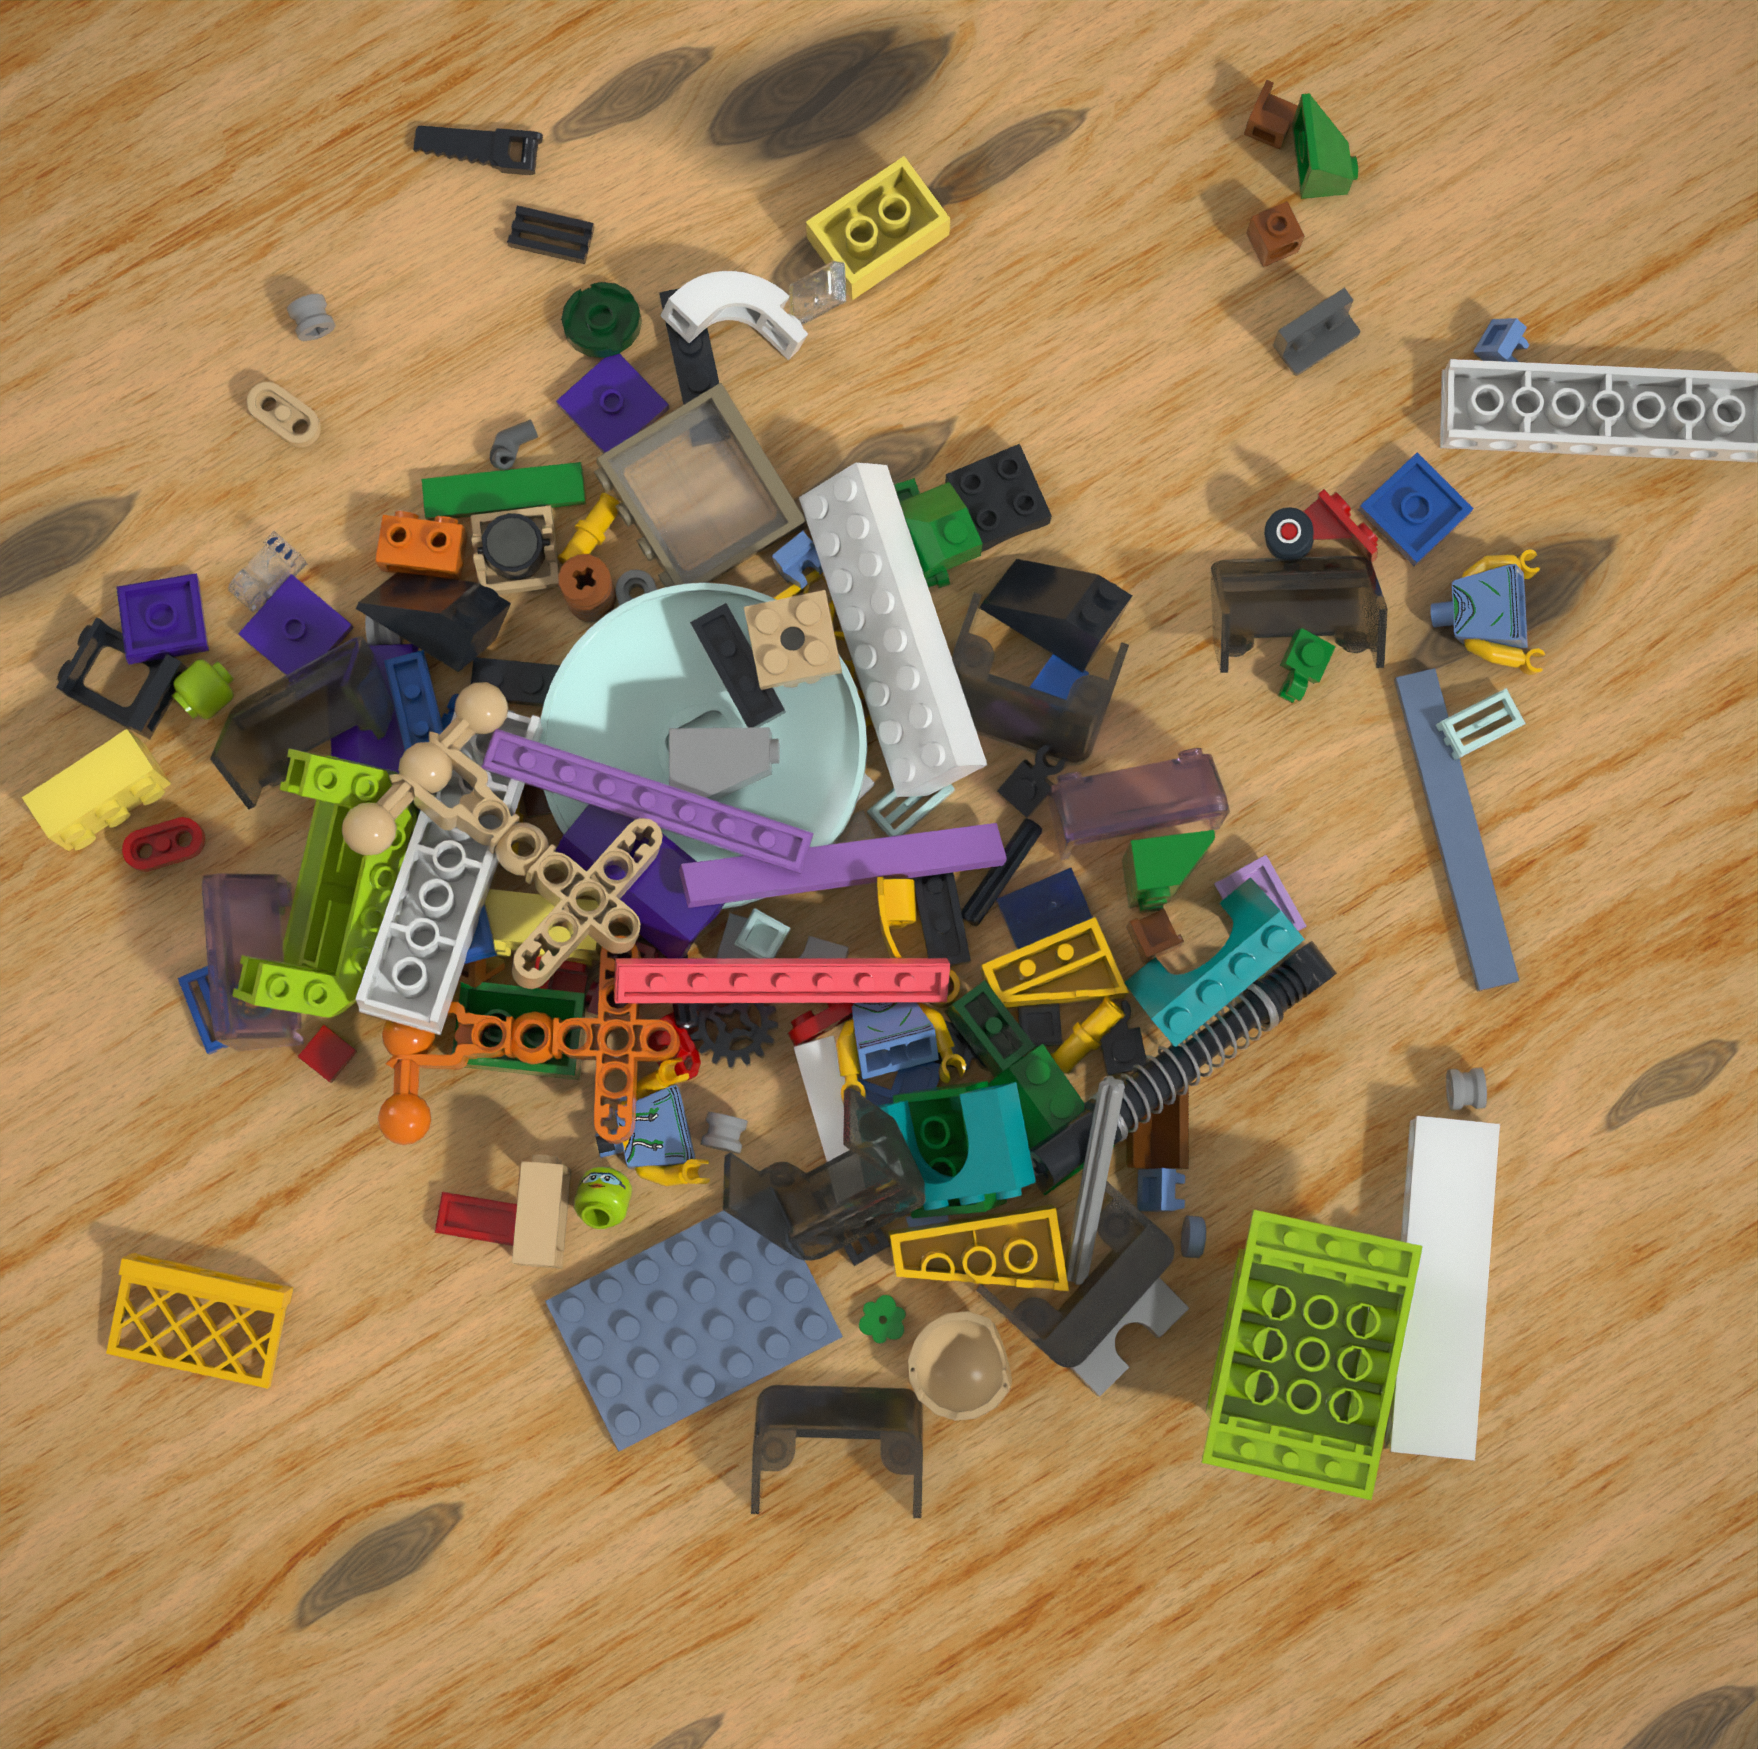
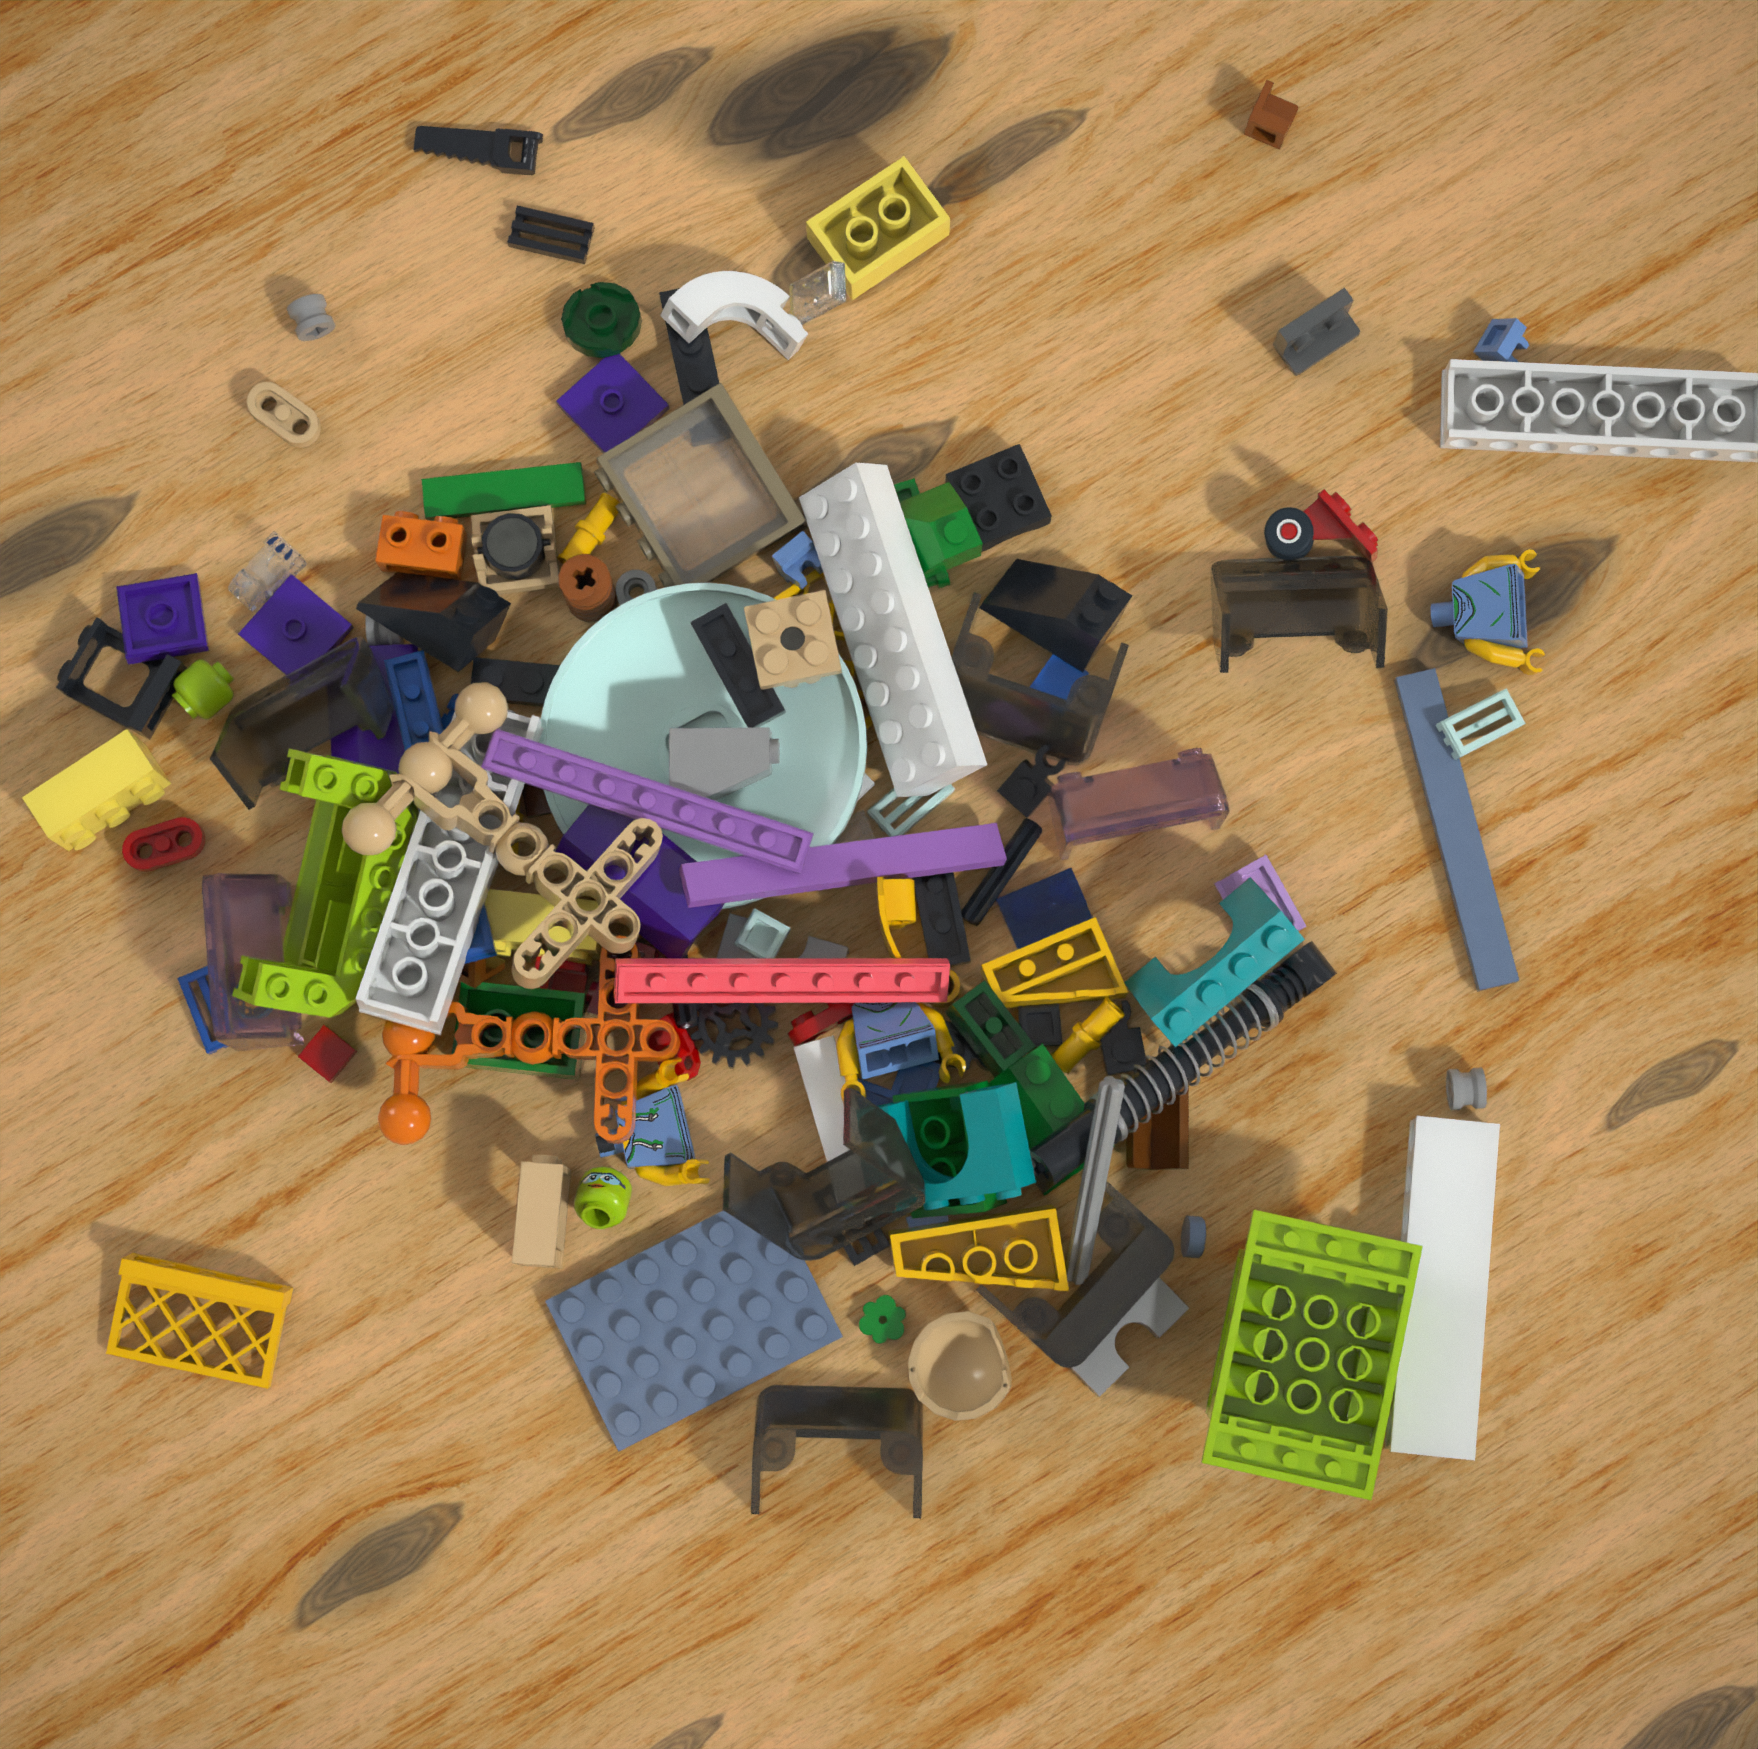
(476, 1218): red tile -> none
(508, 442): dark grey arm -> none
(724, 1132): light grey wheel -> none
(1154, 936): dark orange panel -> none
(1157, 1190): medium blue tile -> none
(1160, 866): green slope -> none
(1275, 234): dark orange brick -> none
(1306, 661): green plate -> none
(1321, 153): green slope -> none
(1415, 509): blue plate -> none

